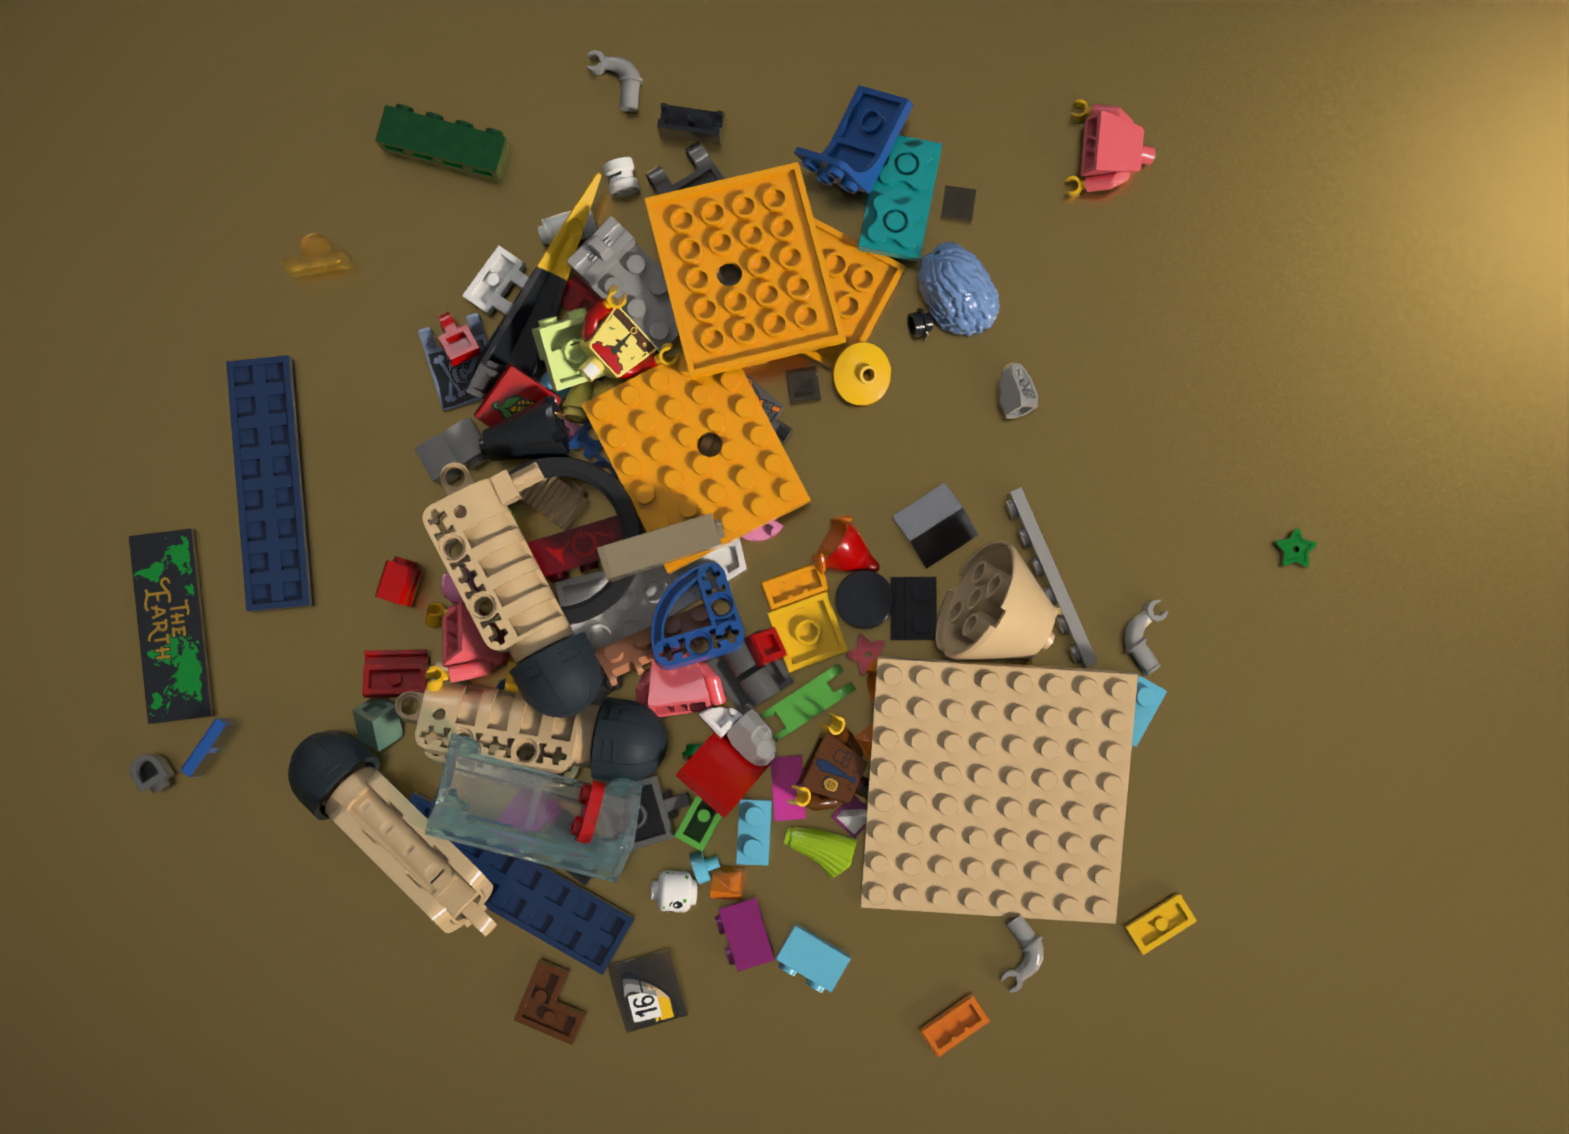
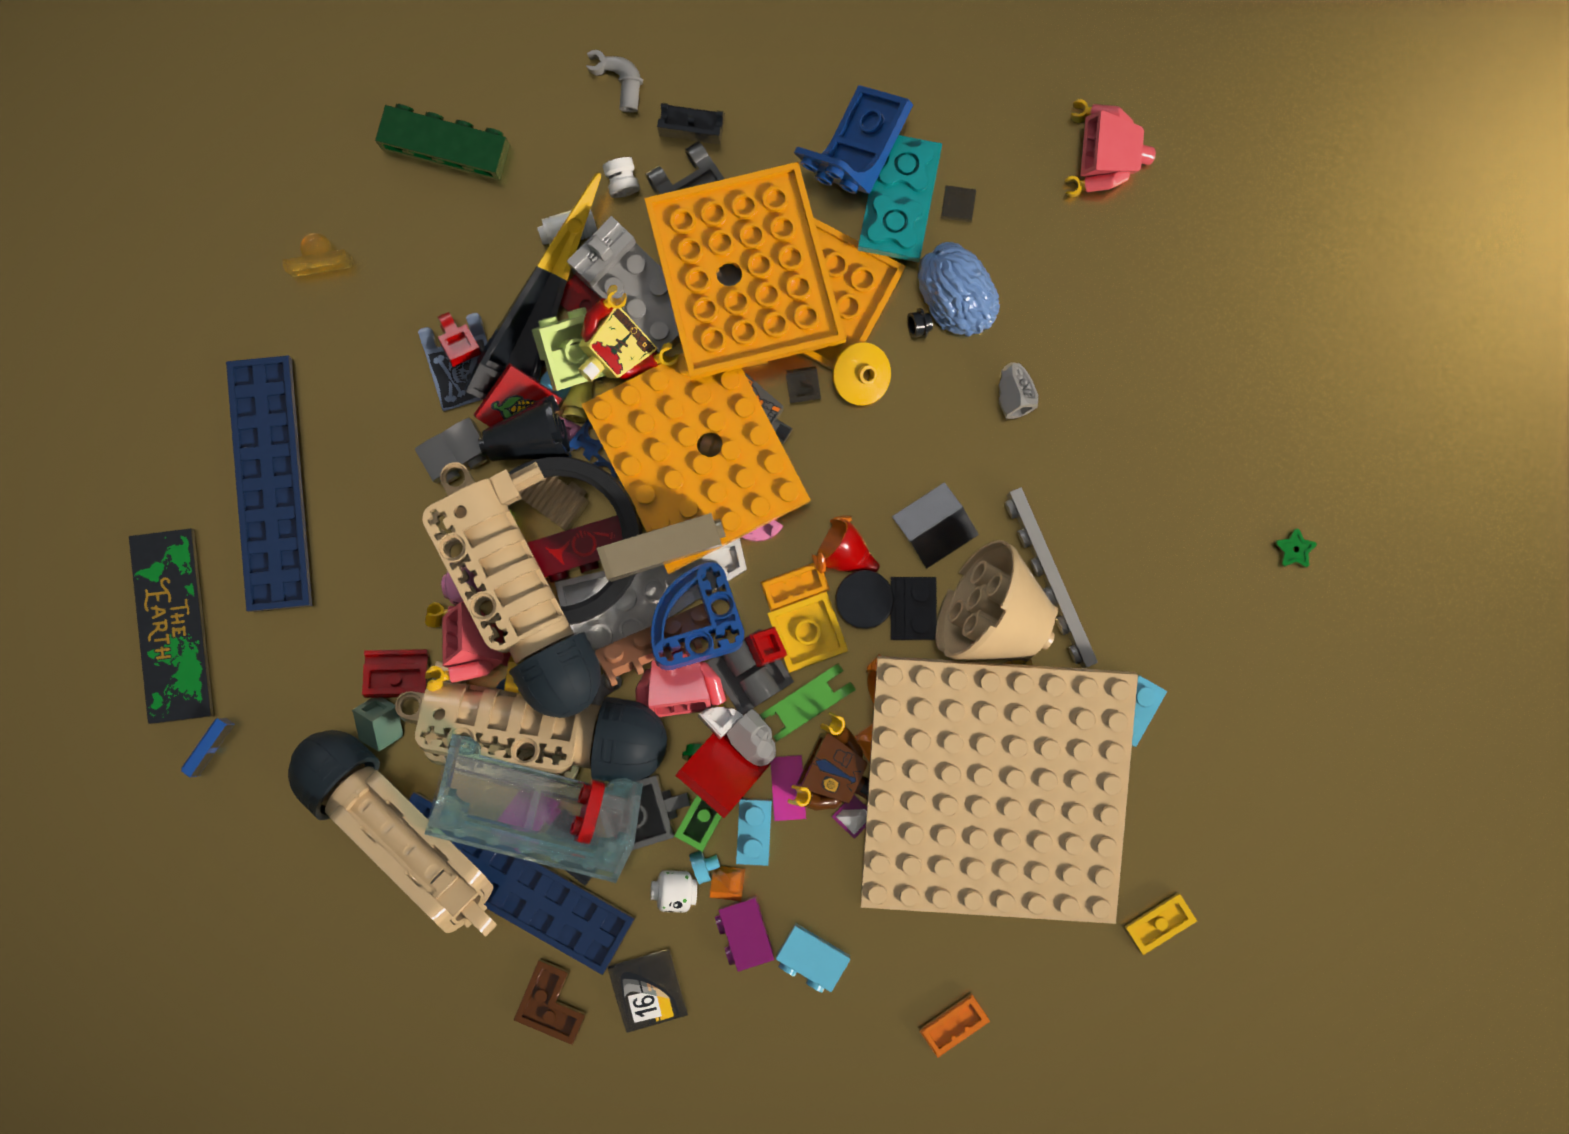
(150, 772): dark grey plate -> none
(399, 581): red brick -> none
(494, 282): white plate -> none
(826, 848): lime piece -> none
(863, 646): coral plate -> none
(1032, 949): light grey piece -> none
(1136, 642): light grey piece -> none

